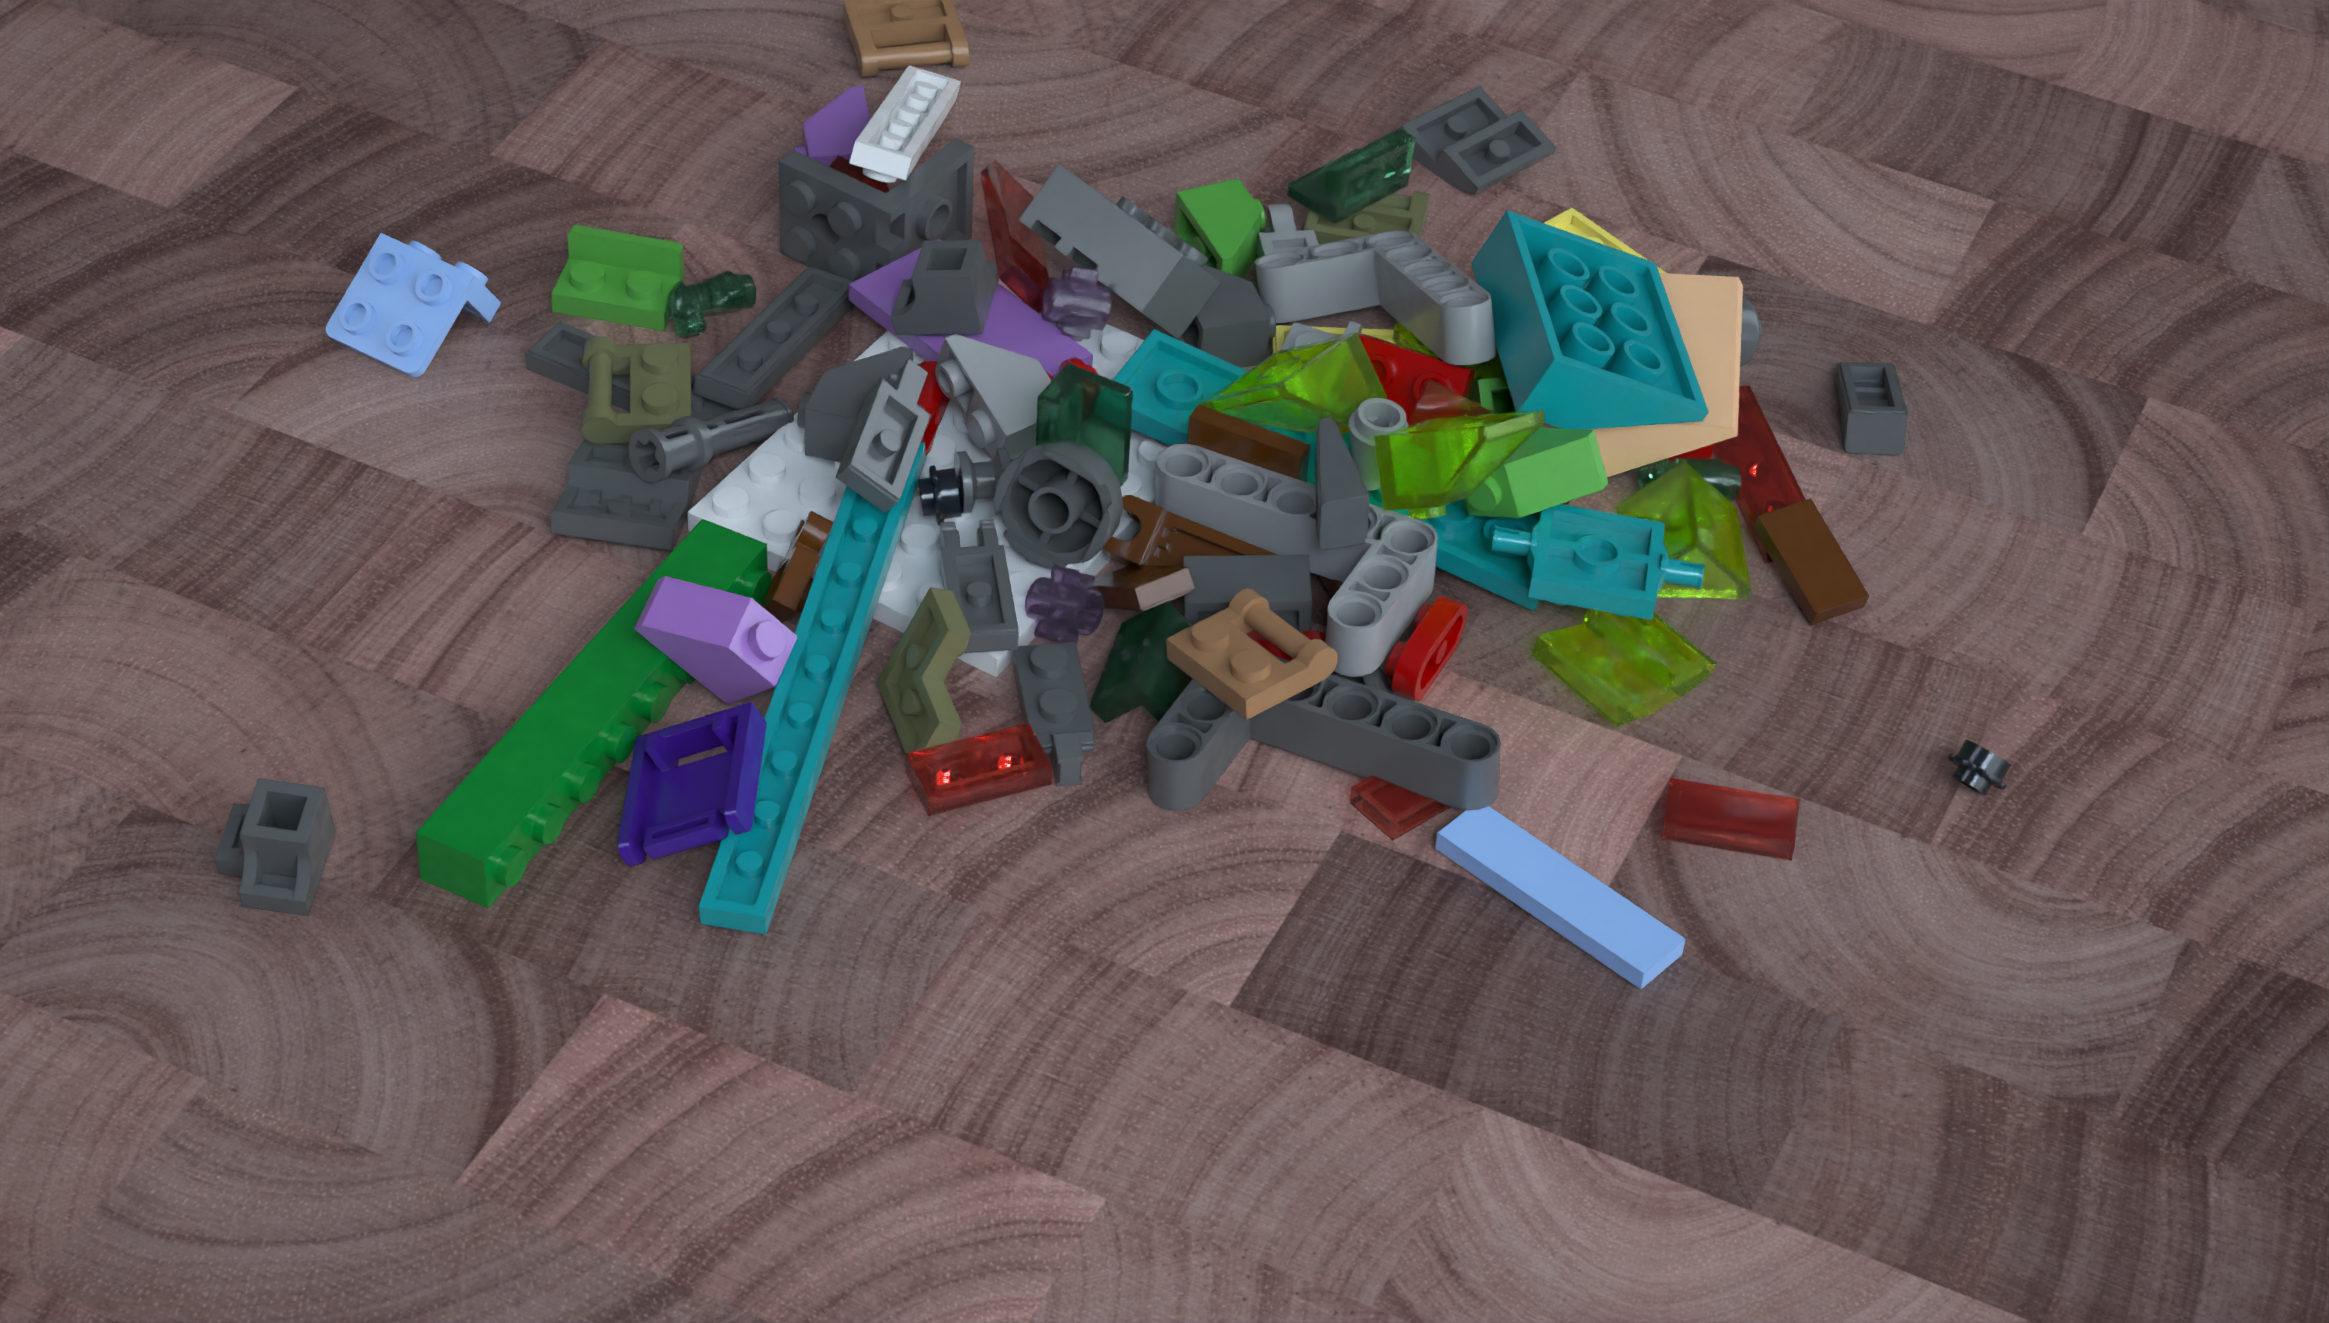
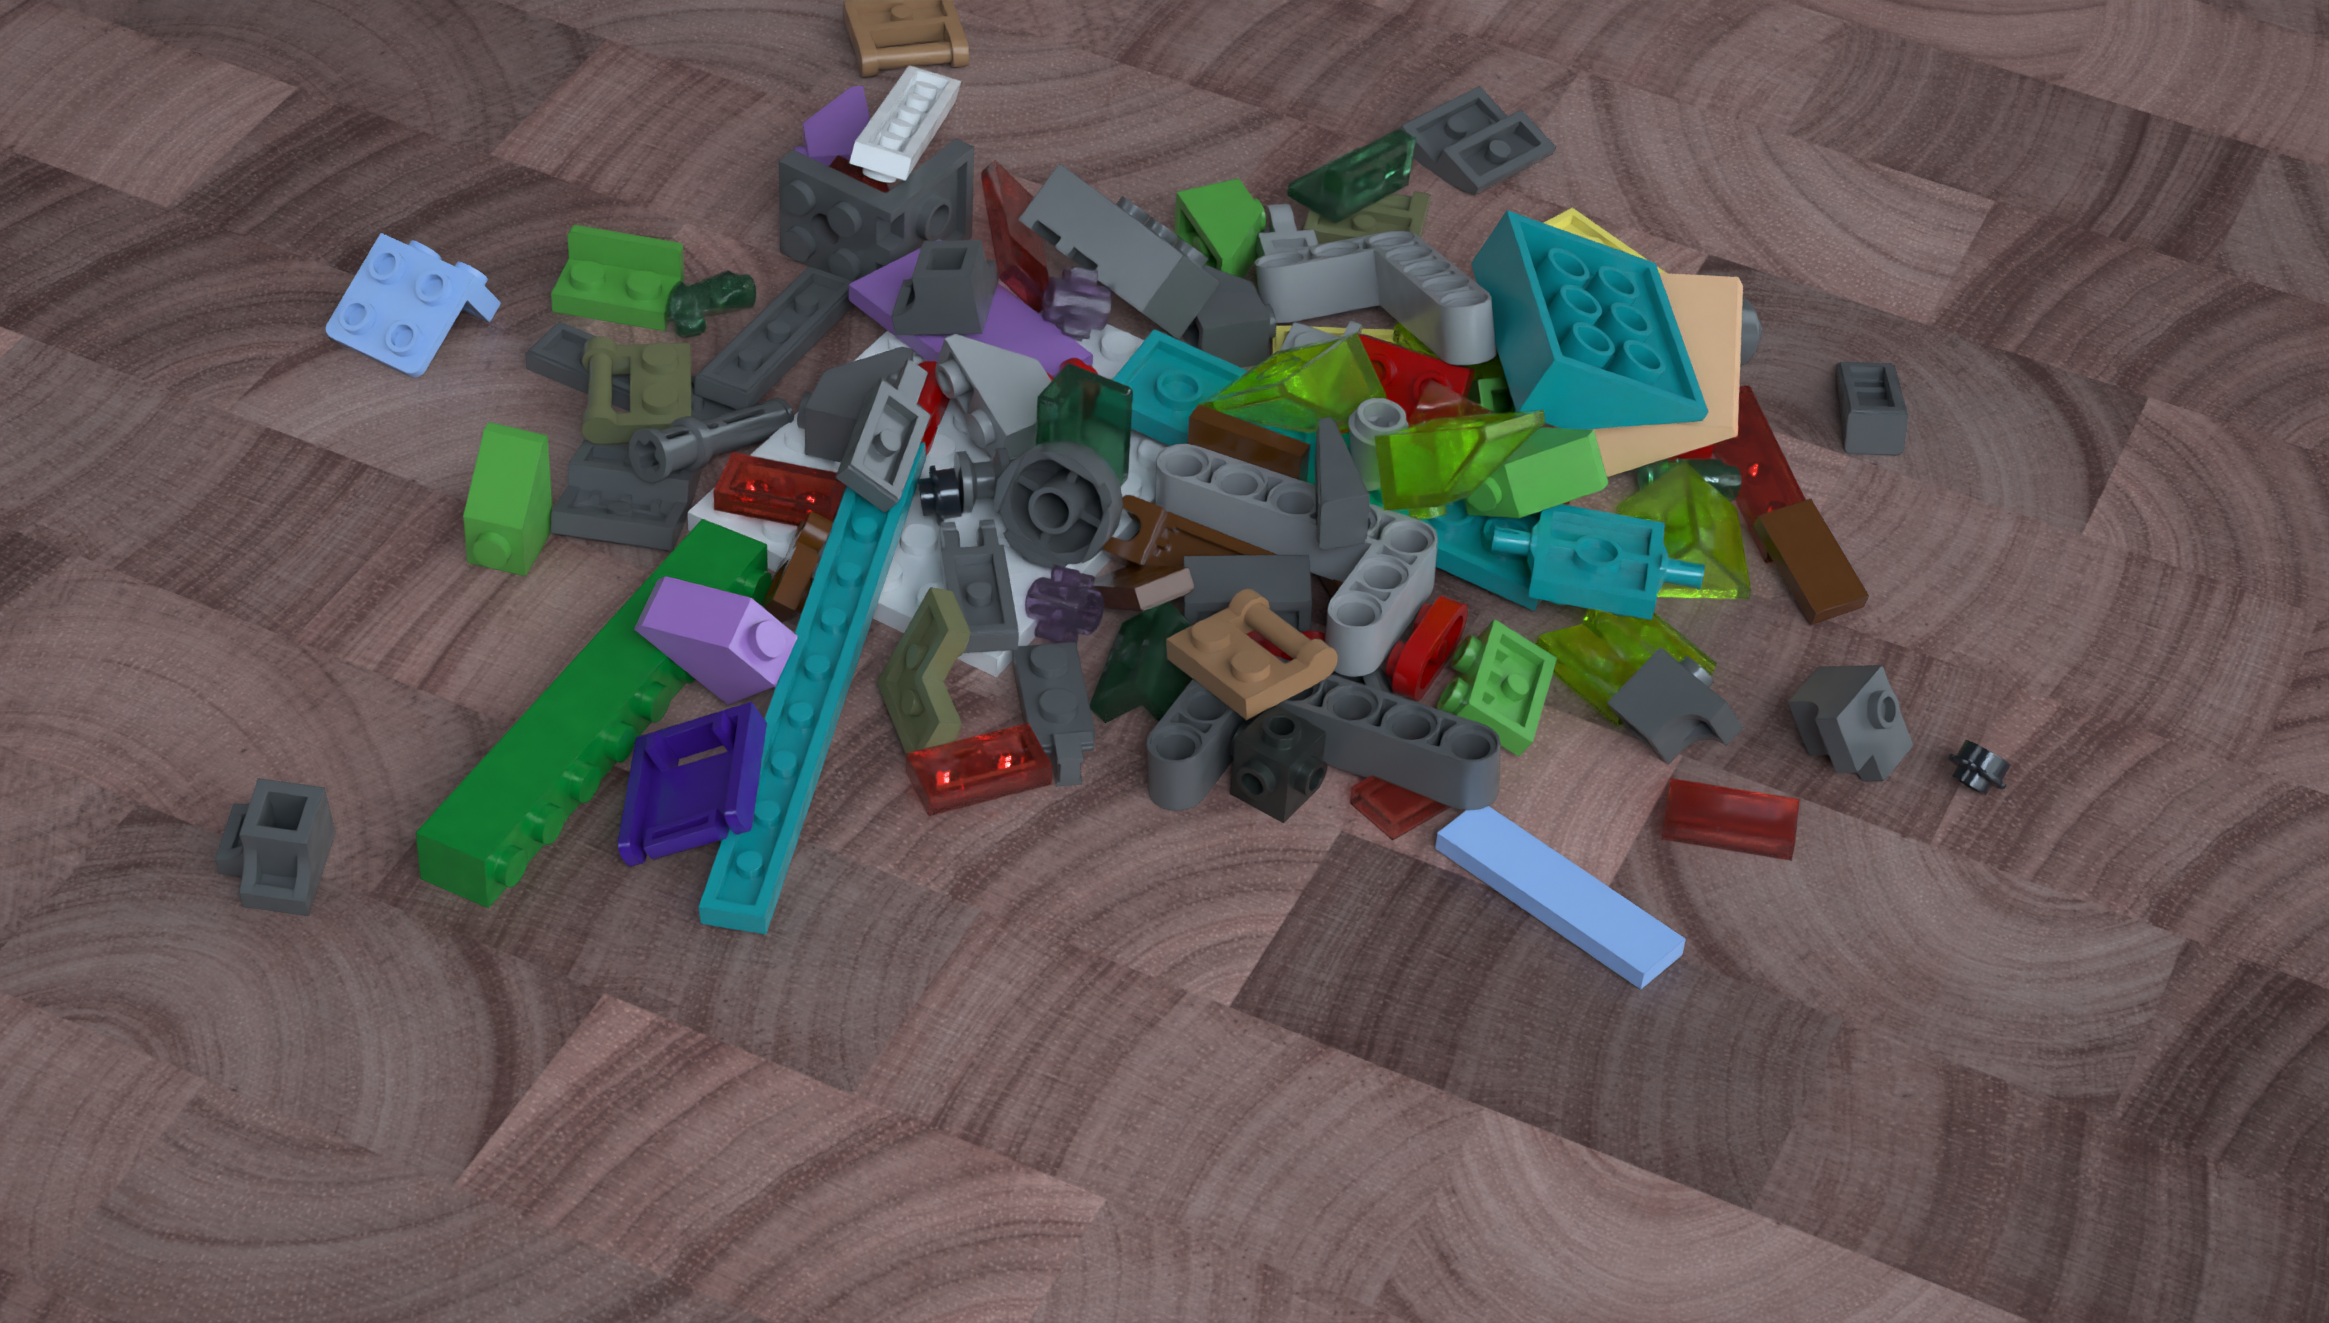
(509, 500): none -> bright green slope
(776, 490): none -> clear red plate
(1277, 762): none -> pearl dark grey brick
(1500, 684): none -> bright green bracket
(1672, 706): none -> dark grey brick
(1852, 720): none -> dark grey brick

